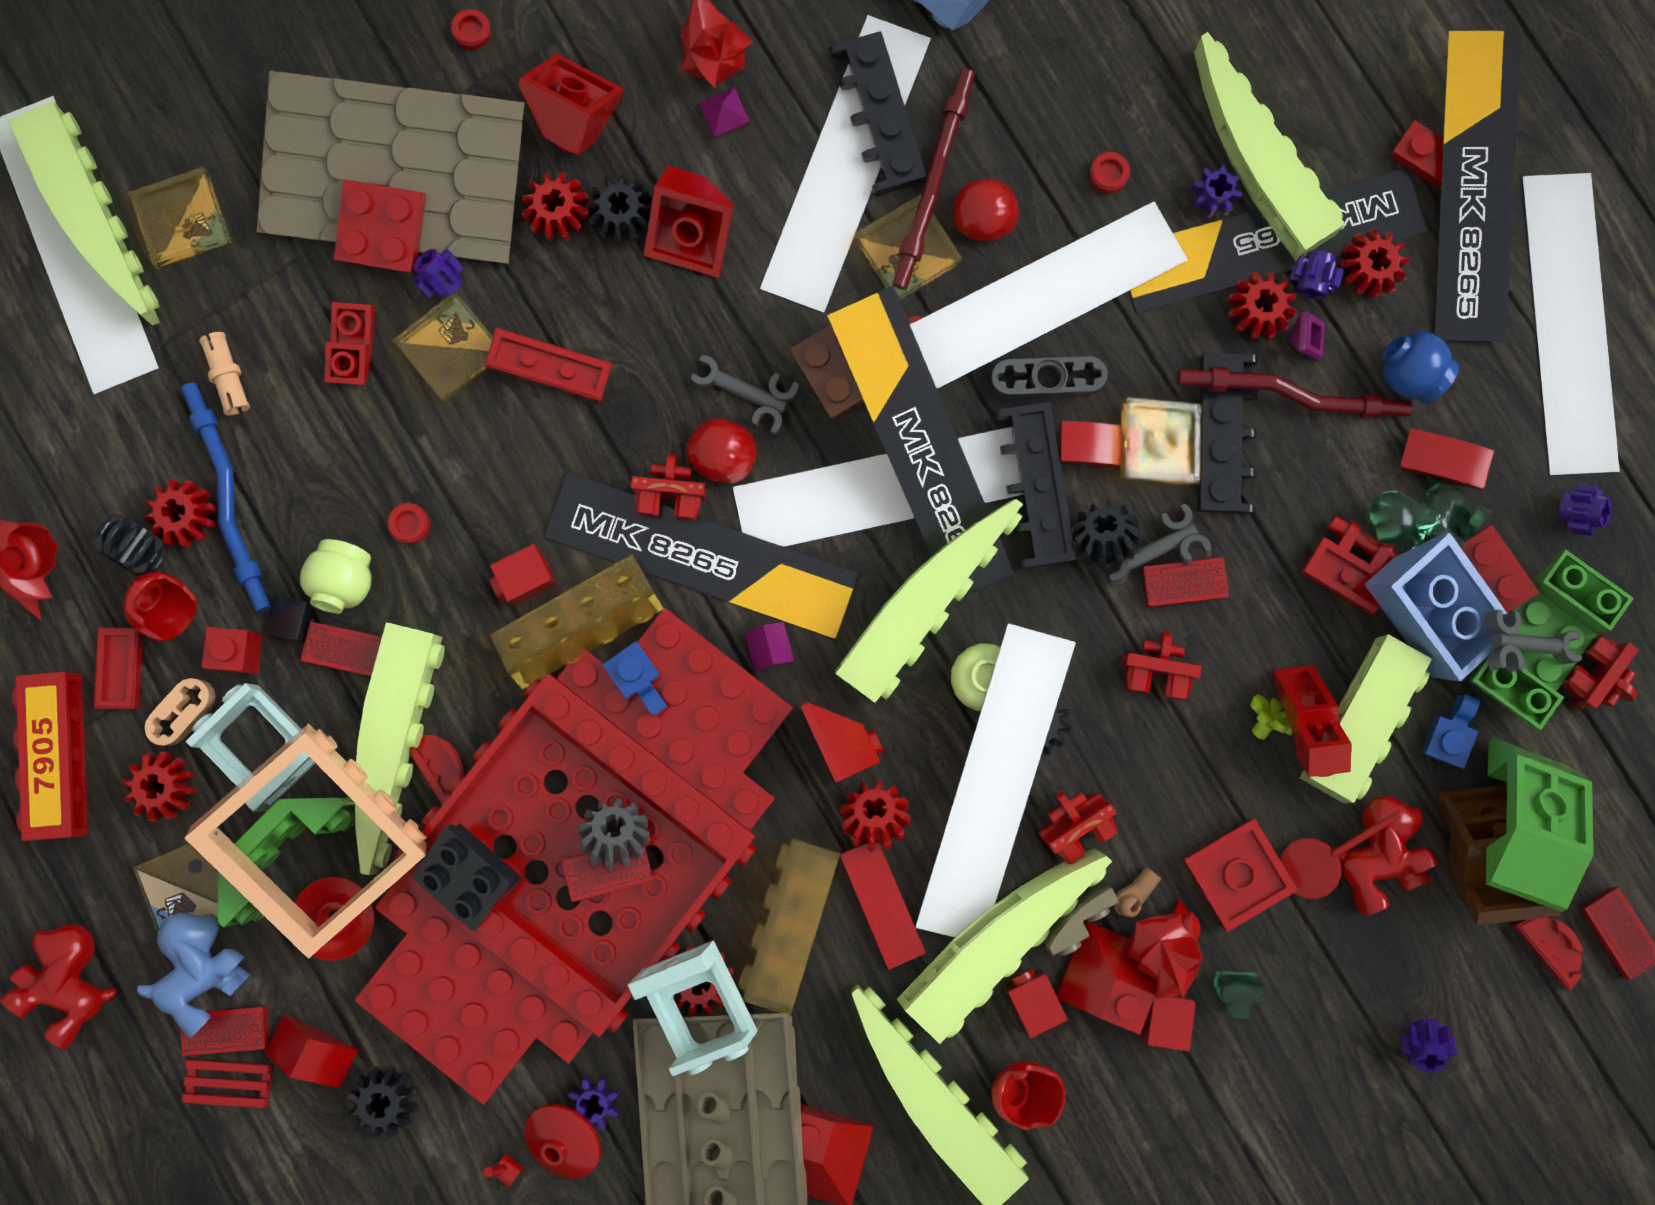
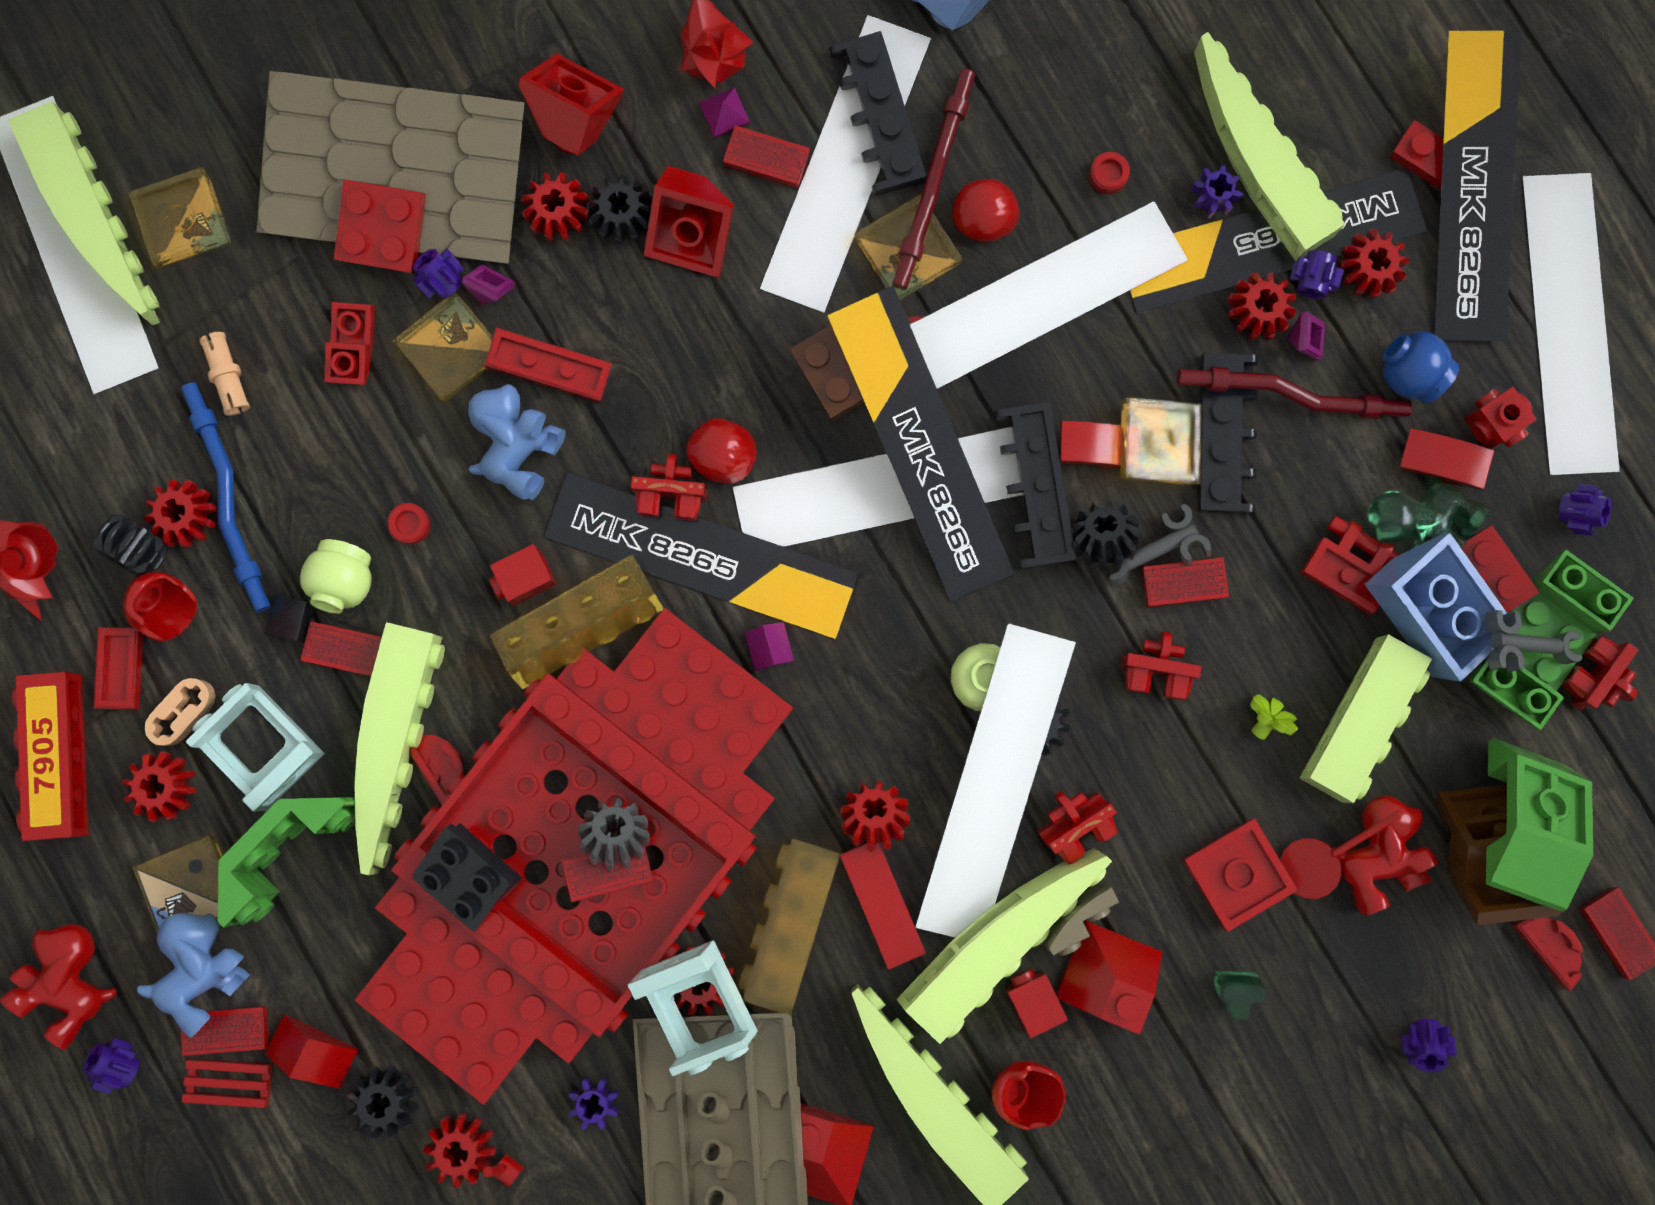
(111, 1065): none -> dark purple gear
(232, 650): red brick -> none
(262, 890): light nougat window -> none
(318, 904): red dish -> none
(448, 1159): none -> red gear
(470, 29): red tile -> none
(487, 284): none -> magenta slope
(513, 439): none -> medium blue animal
(562, 1141): red dish -> none
(635, 674): blue plate -> none
(766, 157): none -> red tile
(772, 403): dark grey bar -> none
(842, 742): red slope -> none
(920, 605): yellowish green slope -> none
(1077, 388): dark grey beam -> none
(1135, 894): medium nougat arm -> none
(1168, 950): red hair -> none
(1169, 1023): red panel -> none
(1313, 721): red slope -> none
(1451, 738): blue plate -> none
(1501, 418): none -> red brick

